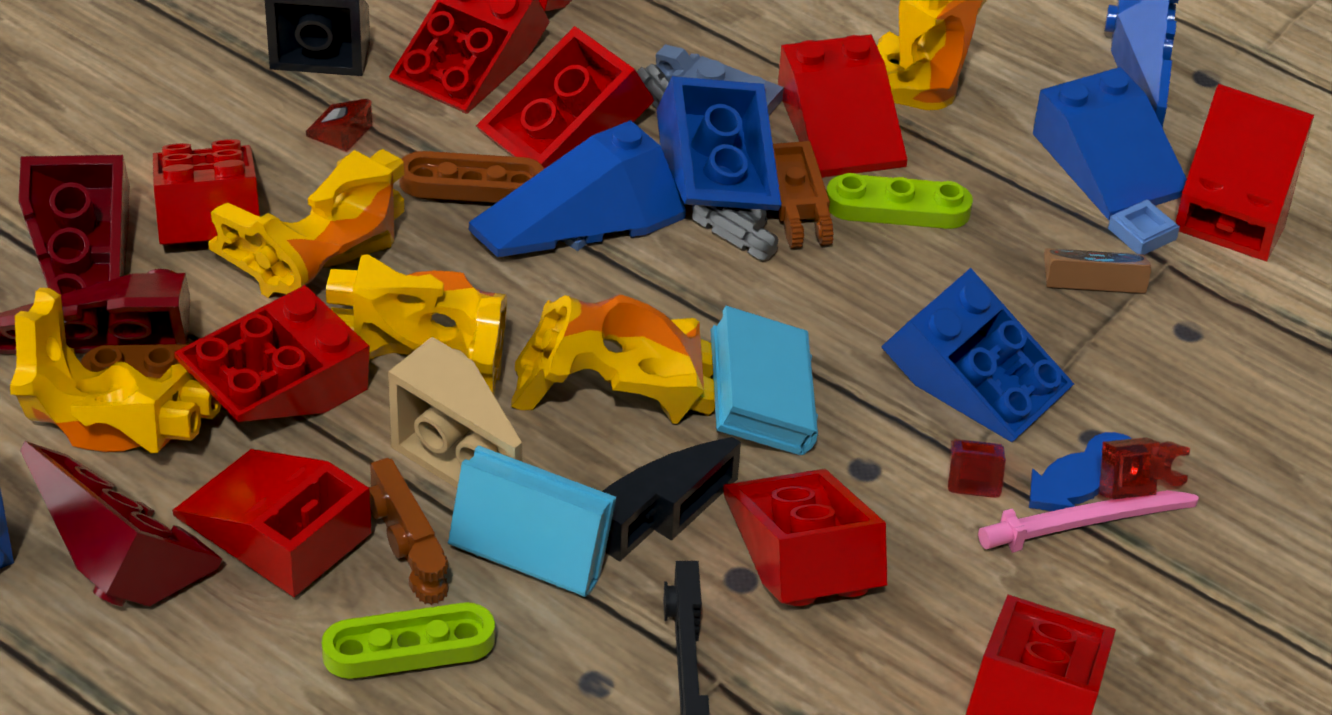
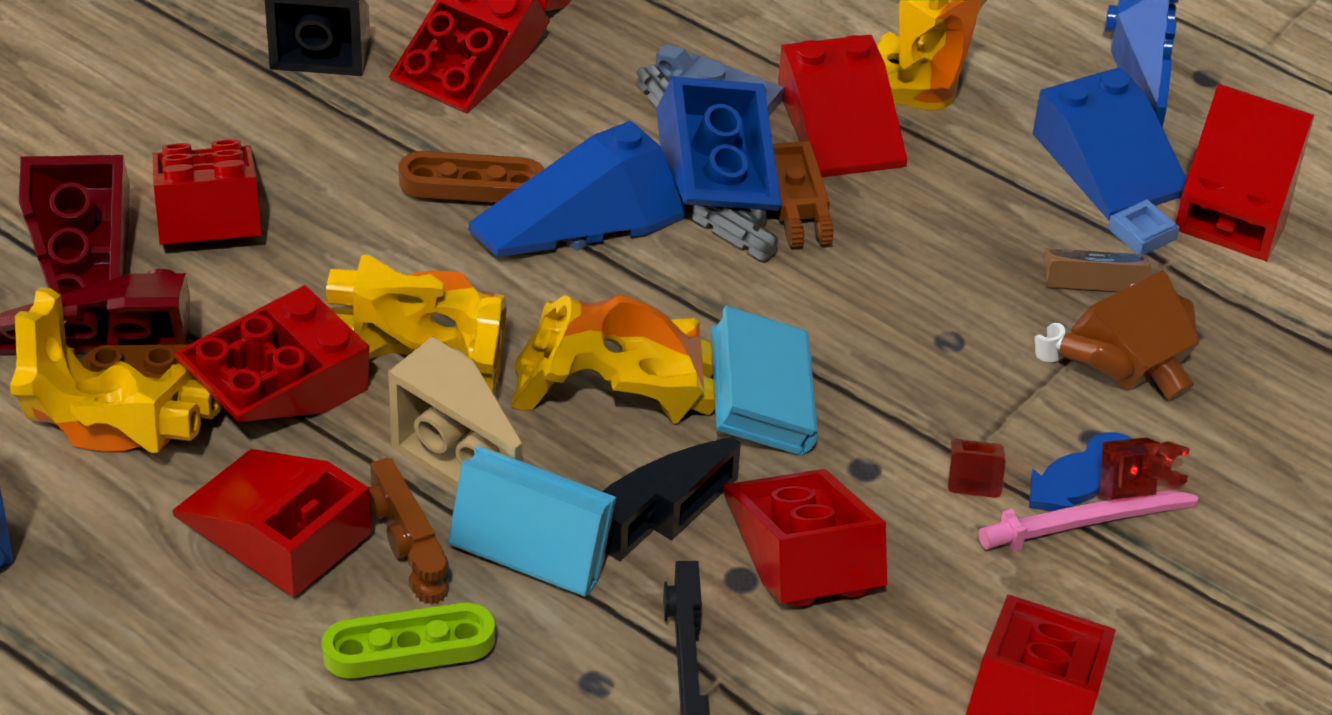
(113, 535): dark red wedge -> none
(342, 124): clear red slope -> none
(348, 219): yellow hips -> none
(566, 100): red slope -> none
(899, 201): lime plate -> none
(978, 359): blue slope -> none
(1131, 337): none -> dark orange torso

